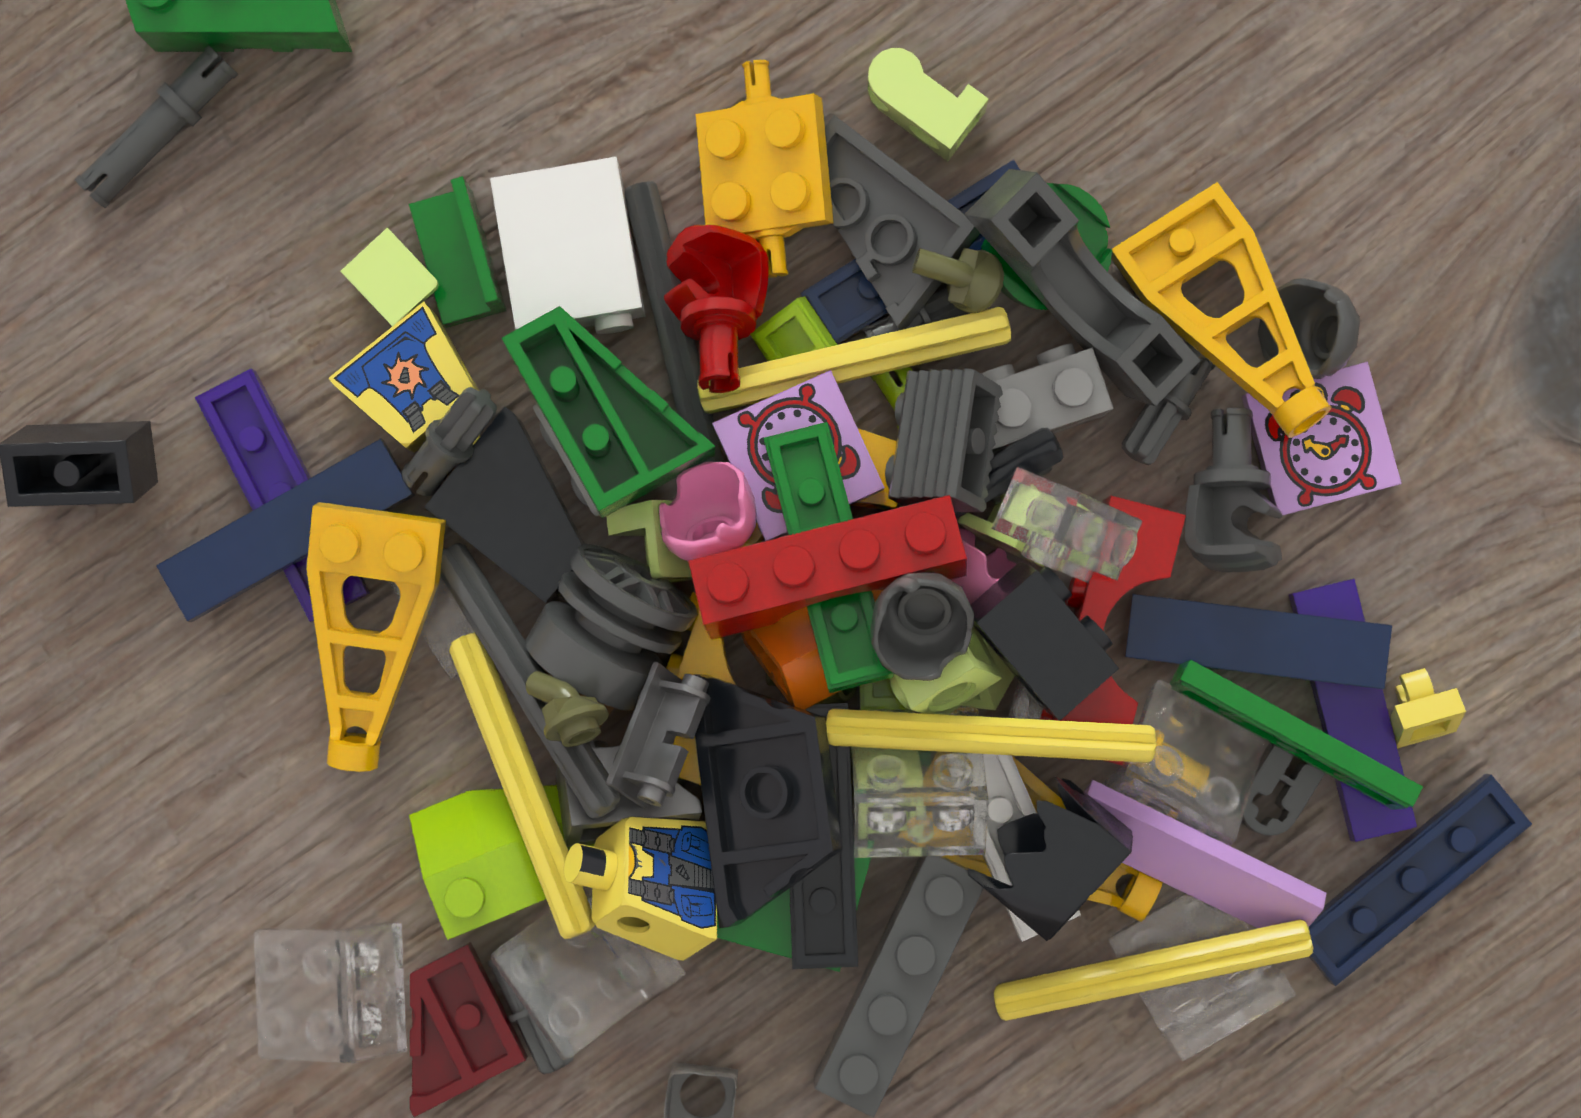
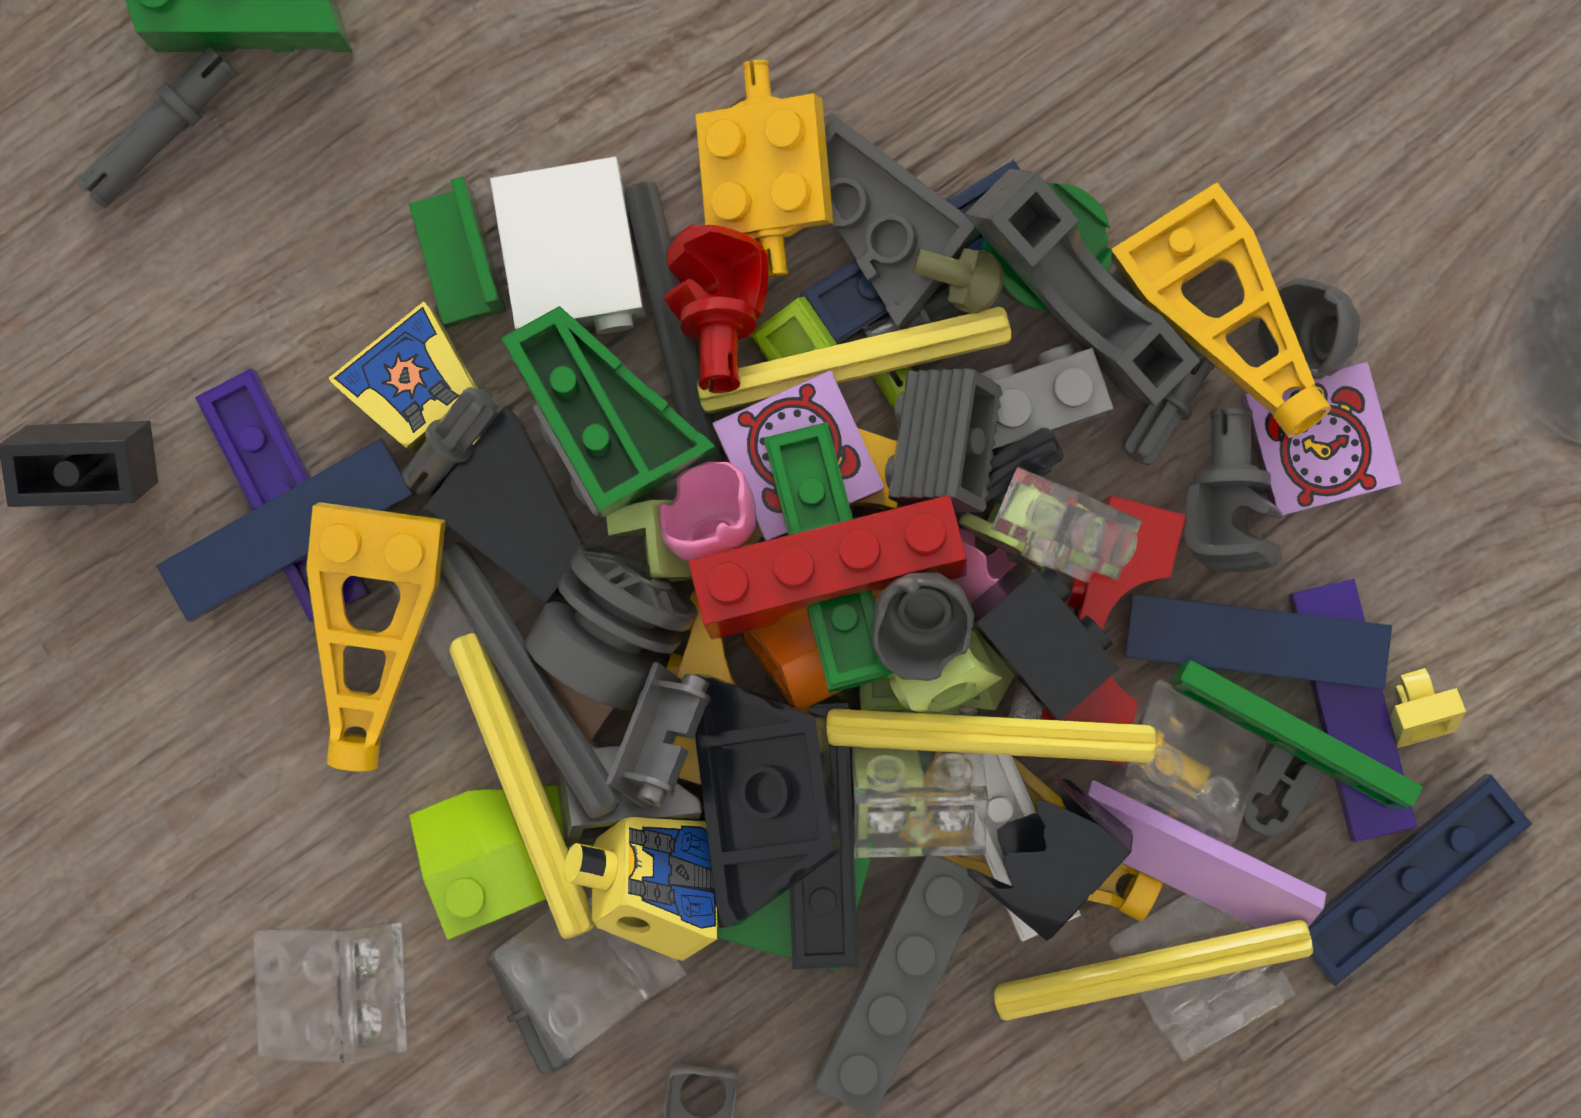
(390, 277): yellowish green panel -> none
(456, 1029): dark red wing -> none
(567, 715): olive plate -> none
(922, 104): yellowish green leg -> none

